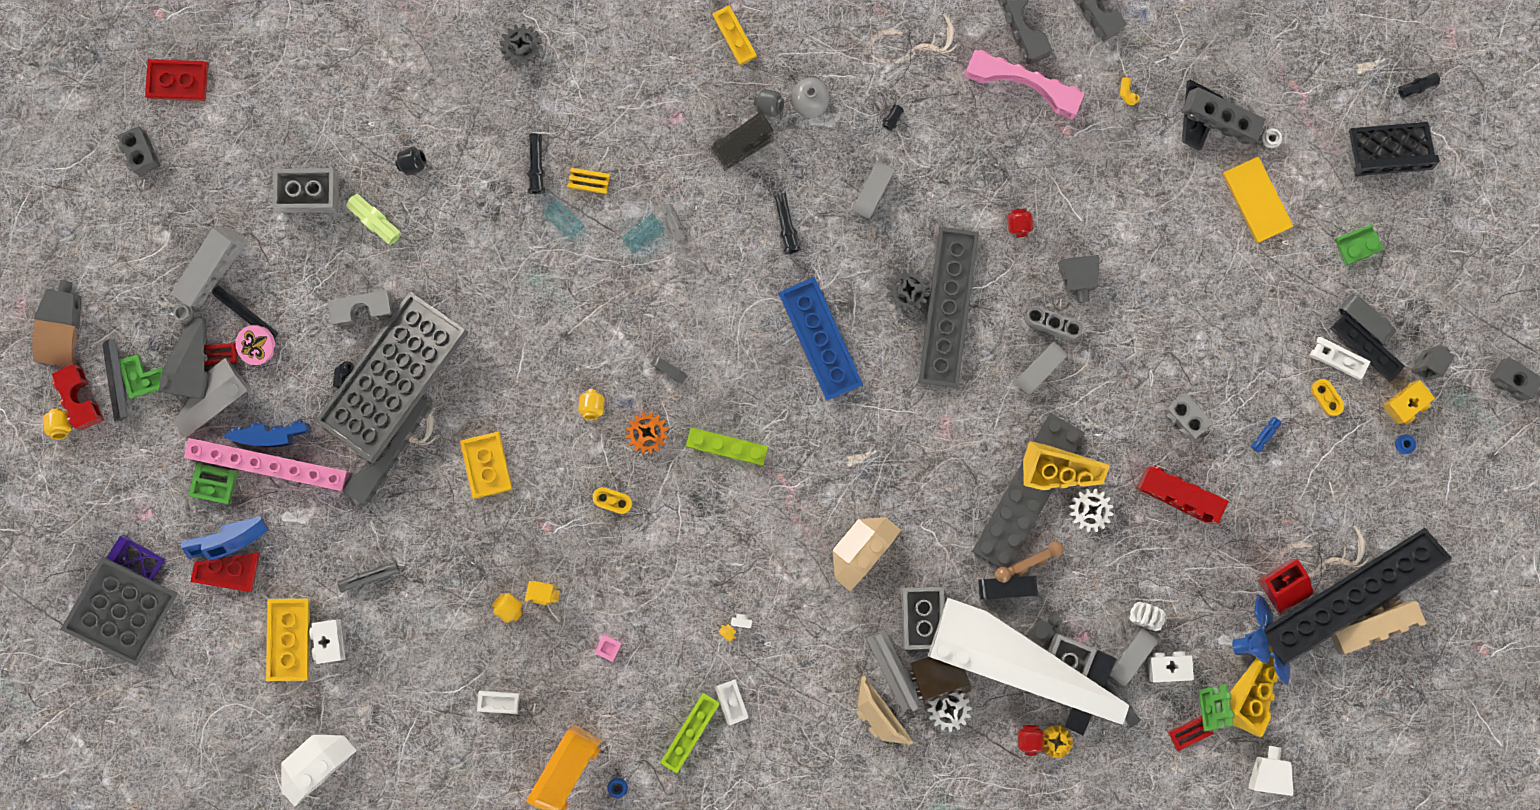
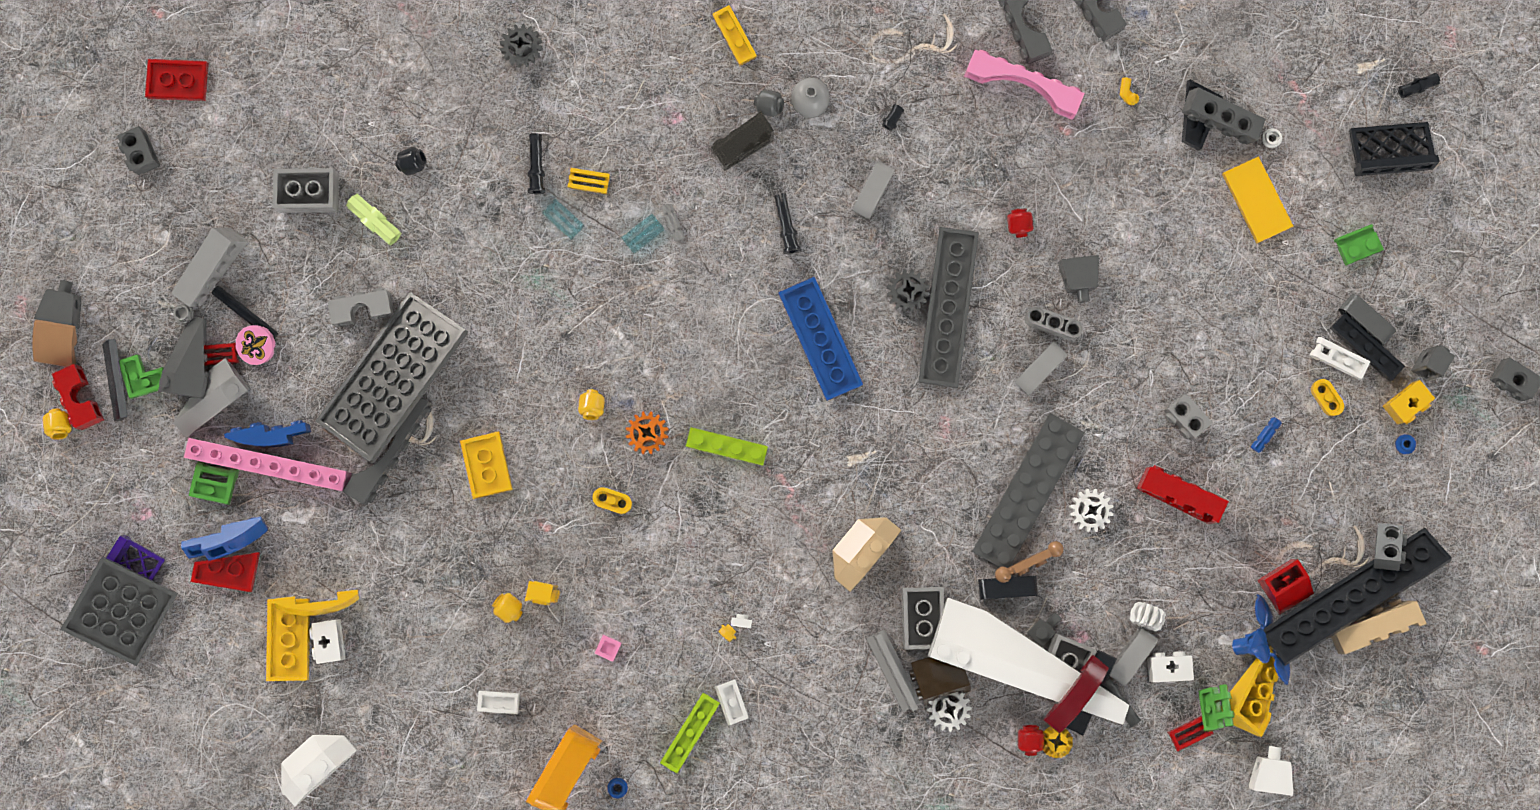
(290, 606): none -> yellow slope
(341, 372): black arm -> none
(366, 577): dark grey pin -> none
(668, 369): dark grey beam -> none
(878, 715): tan wedge -> none
(1052, 468): yellow wedge -> none
(1078, 695): none -> dark red slope
(1387, 546): none -> dark grey brick

